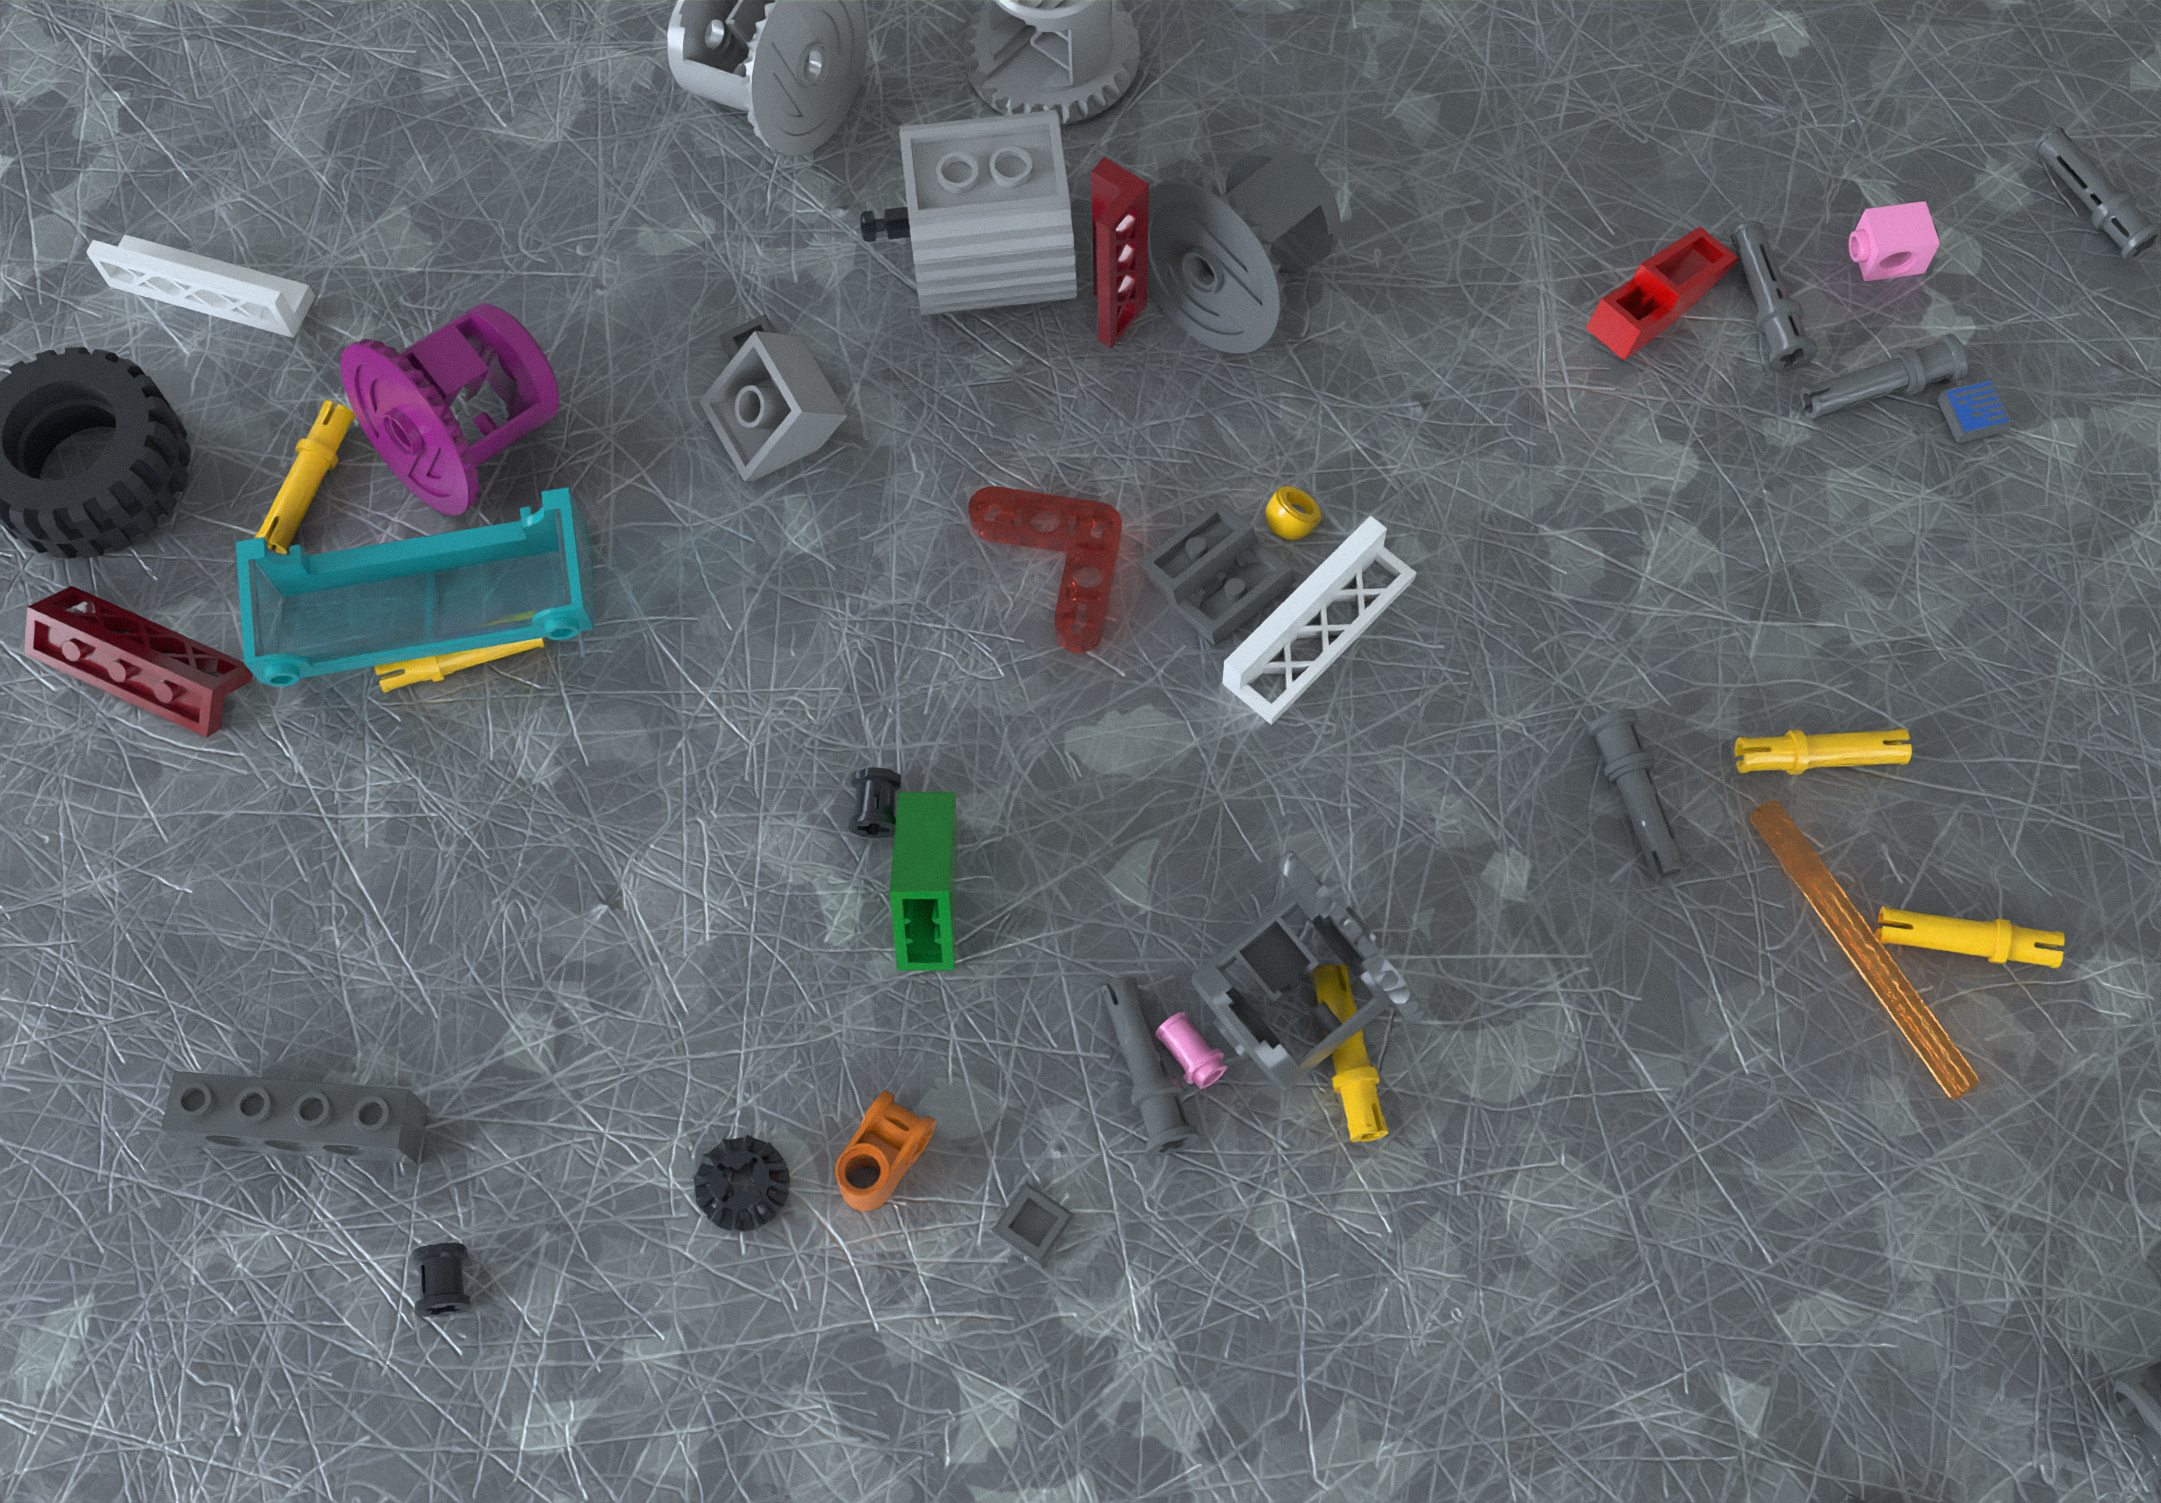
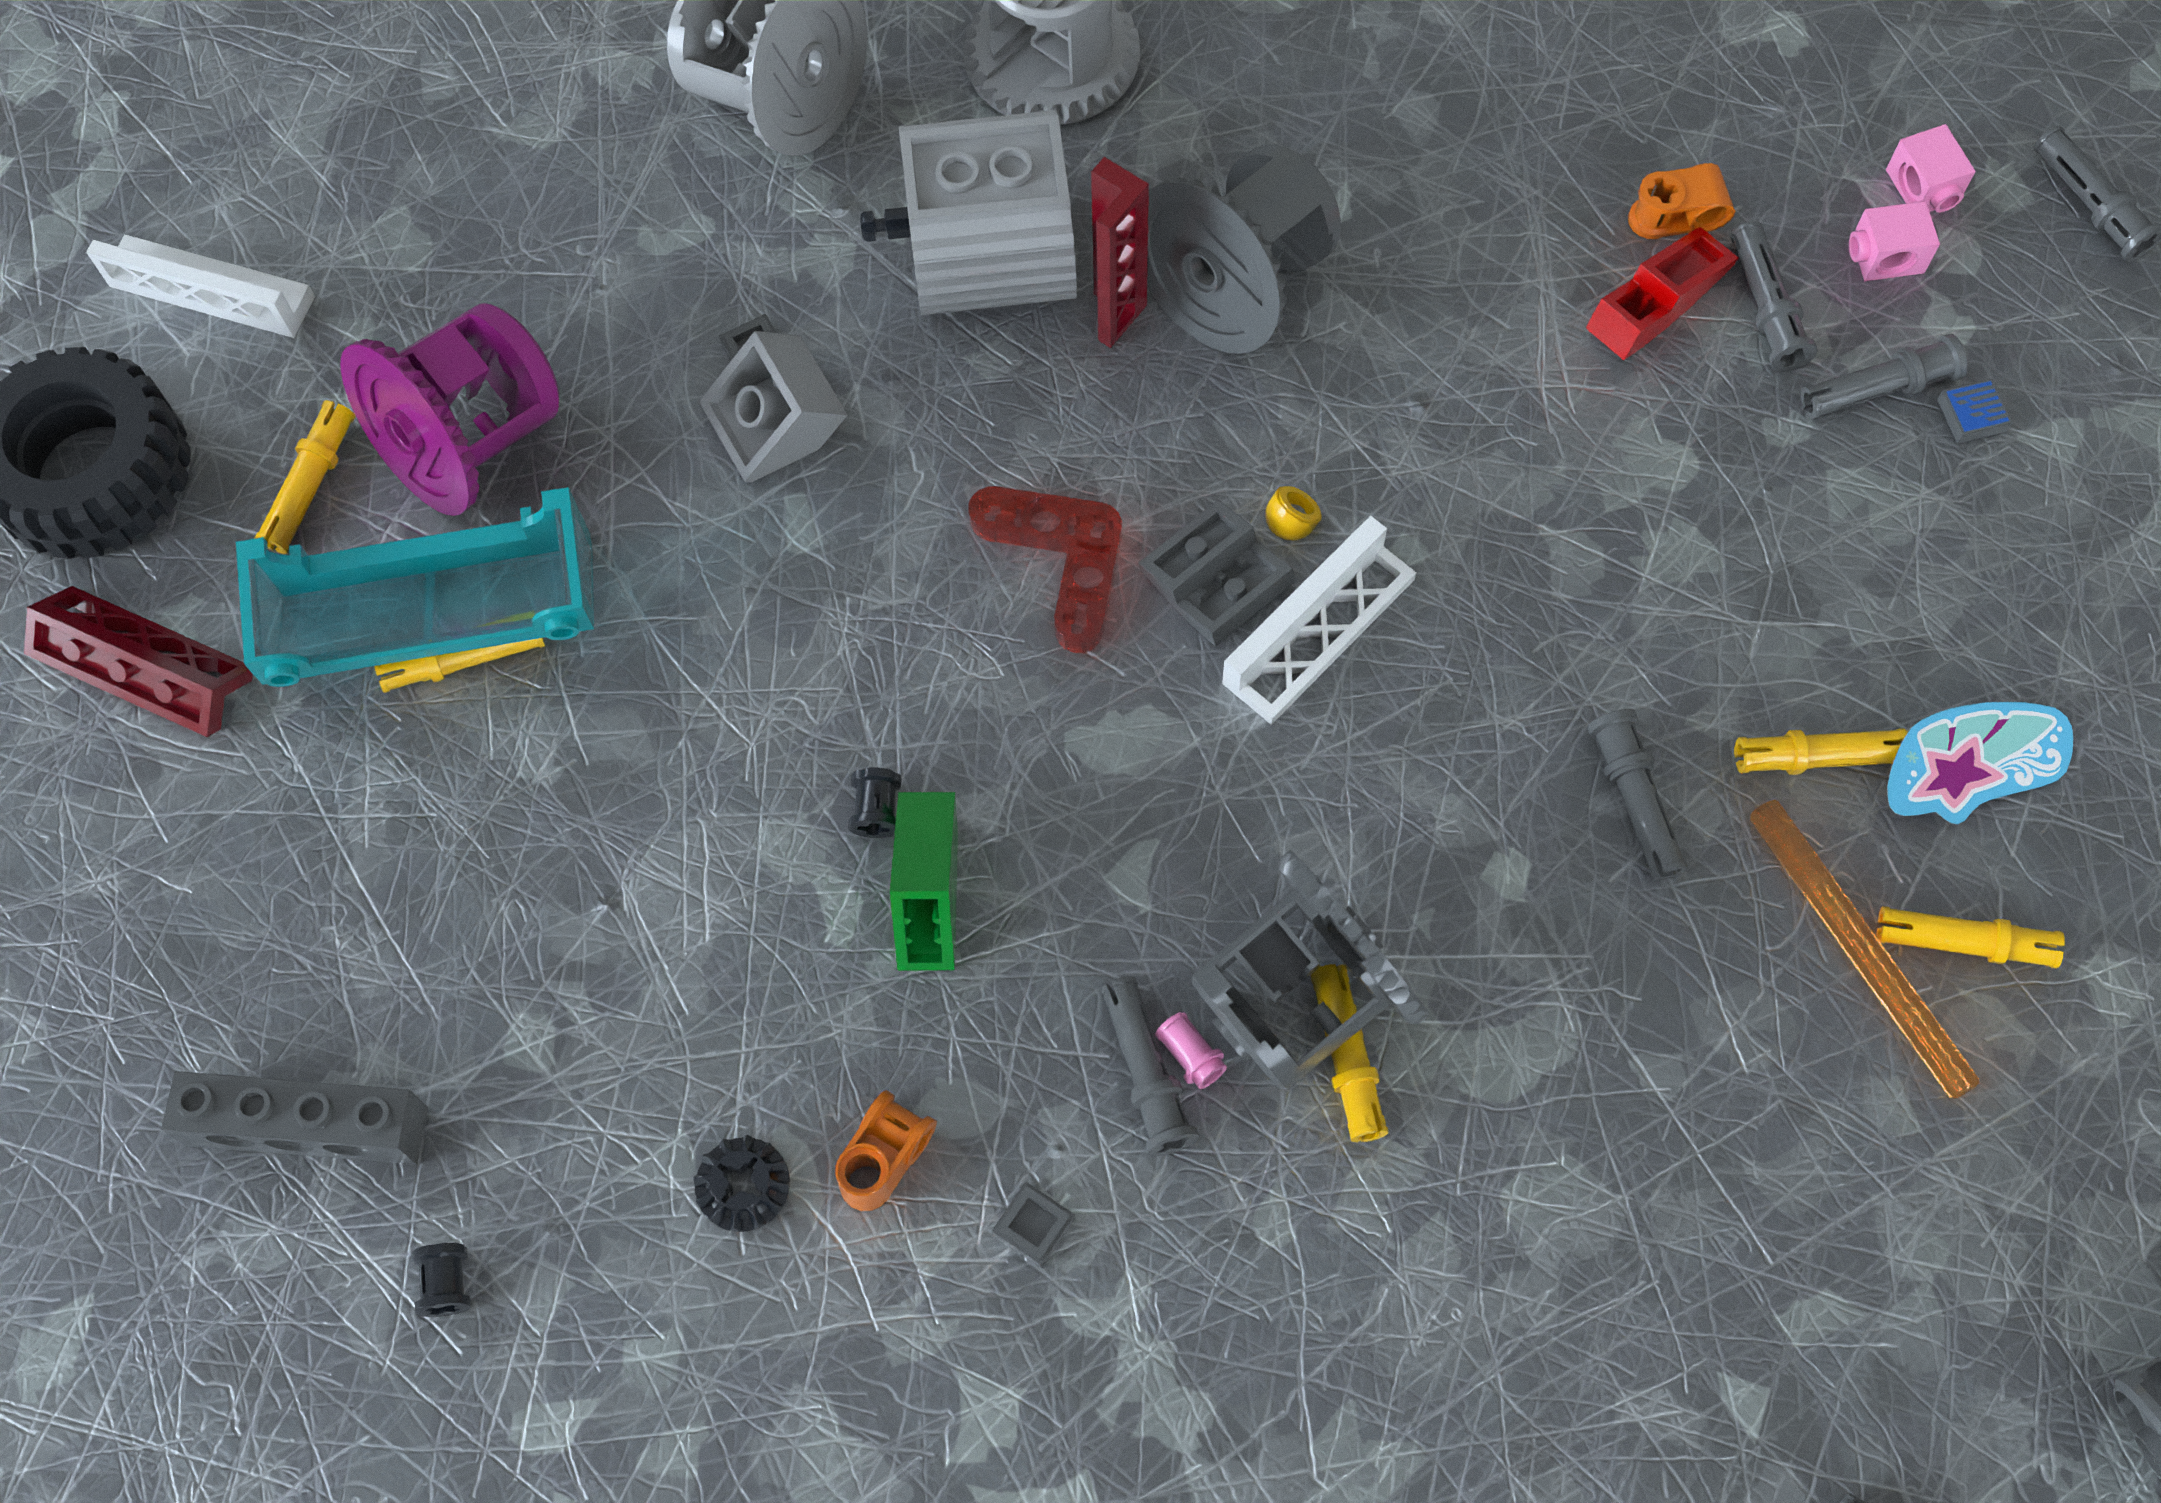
(1684, 200): none -> orange piece
(1931, 169): none -> bright pink brick
(1978, 755): none -> sticker

